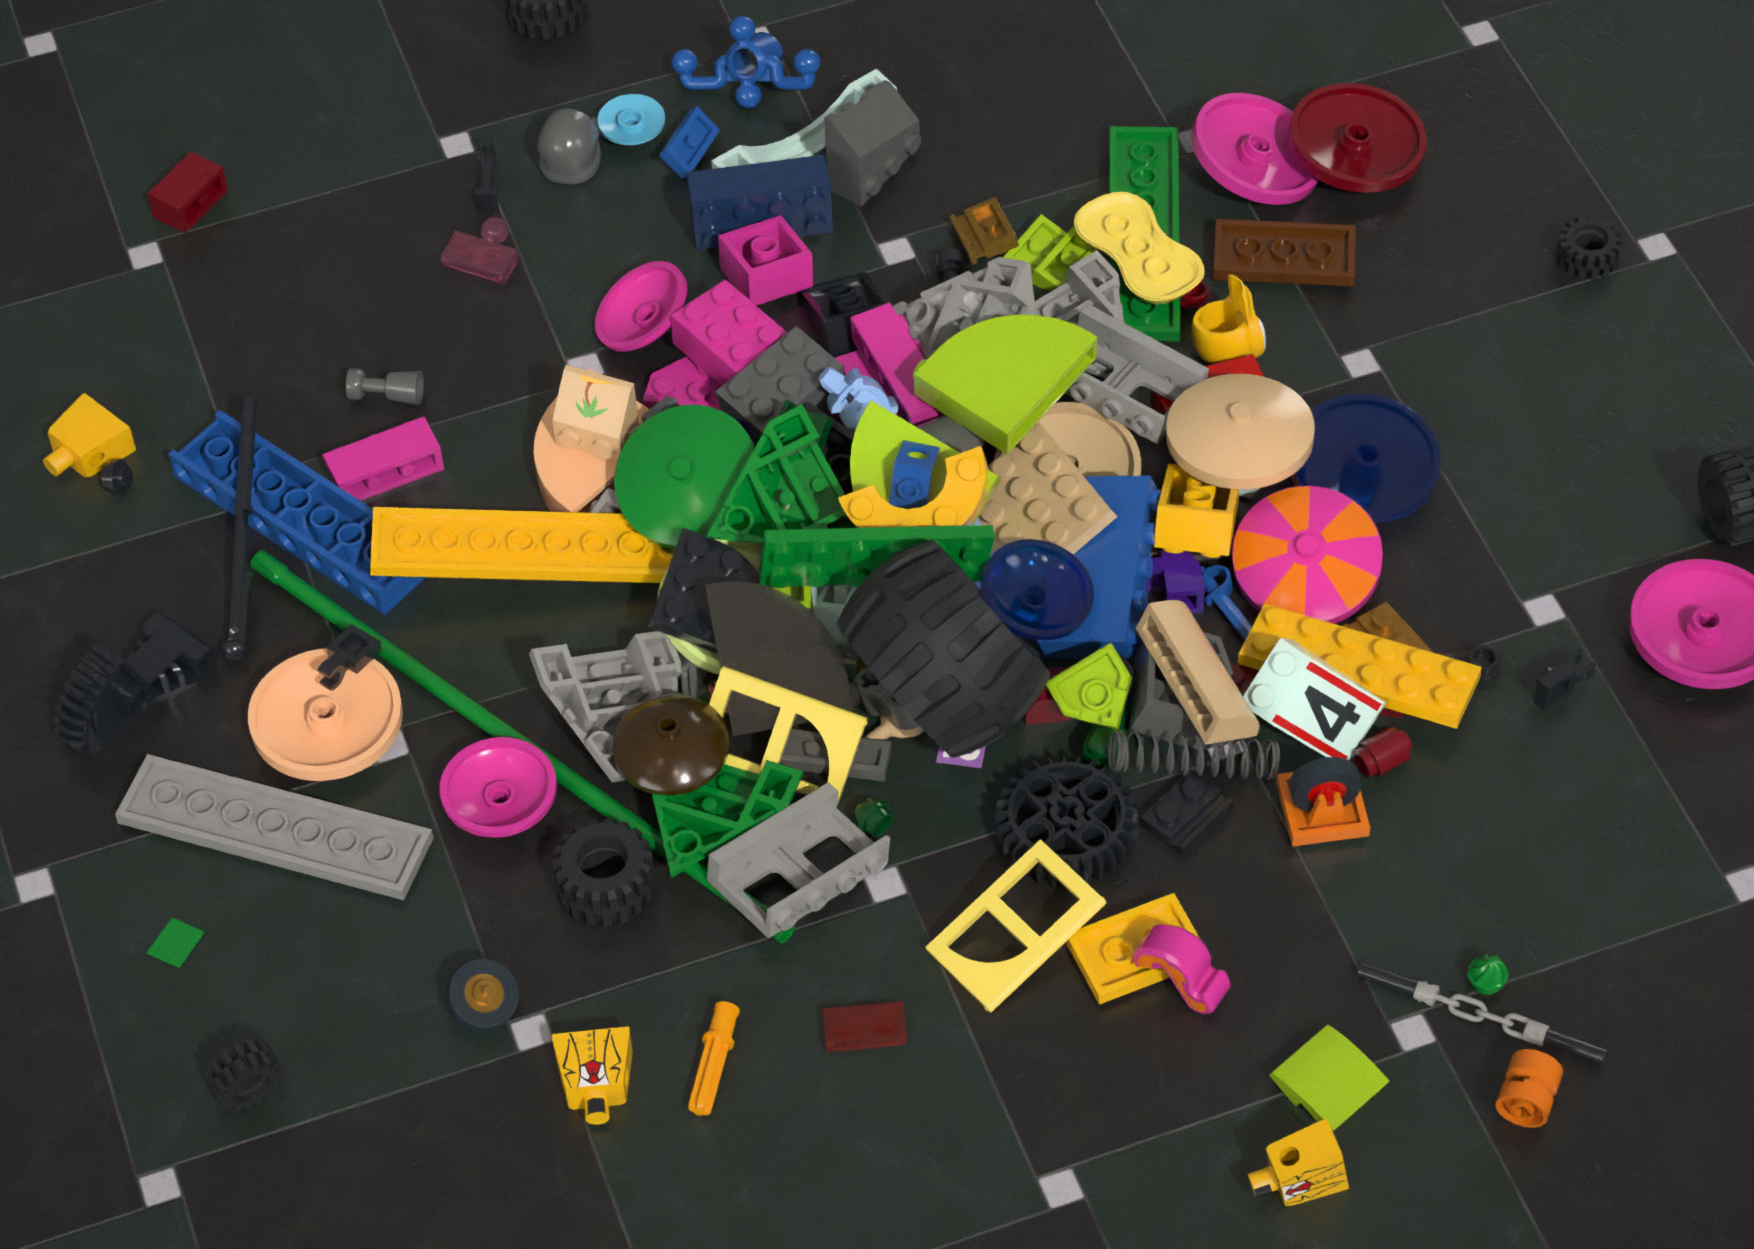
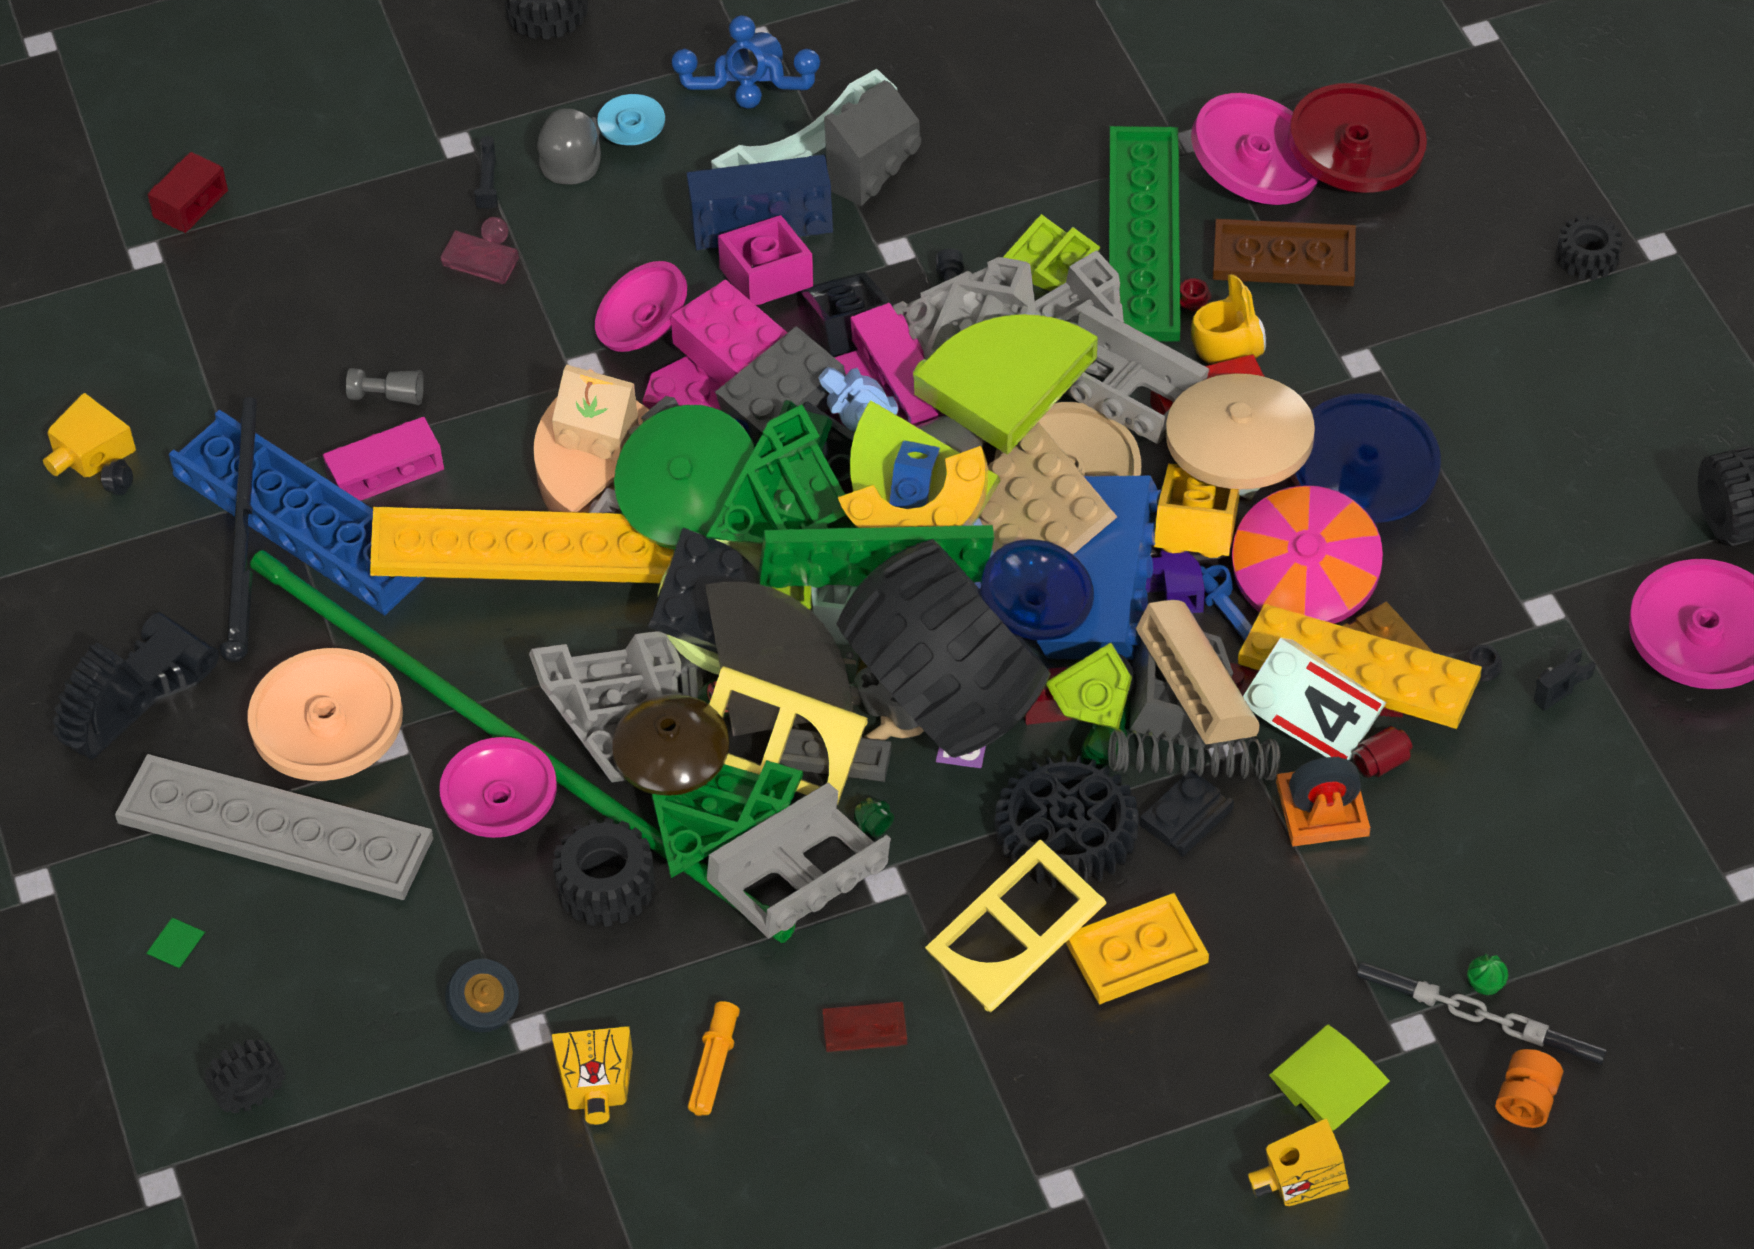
(350, 651): black plate -> none
(689, 142): blue plate -> none
(984, 230): pearl gold plate -> none
(1149, 260): light yellow plate -> none
(1187, 965): dark pink animal -> none

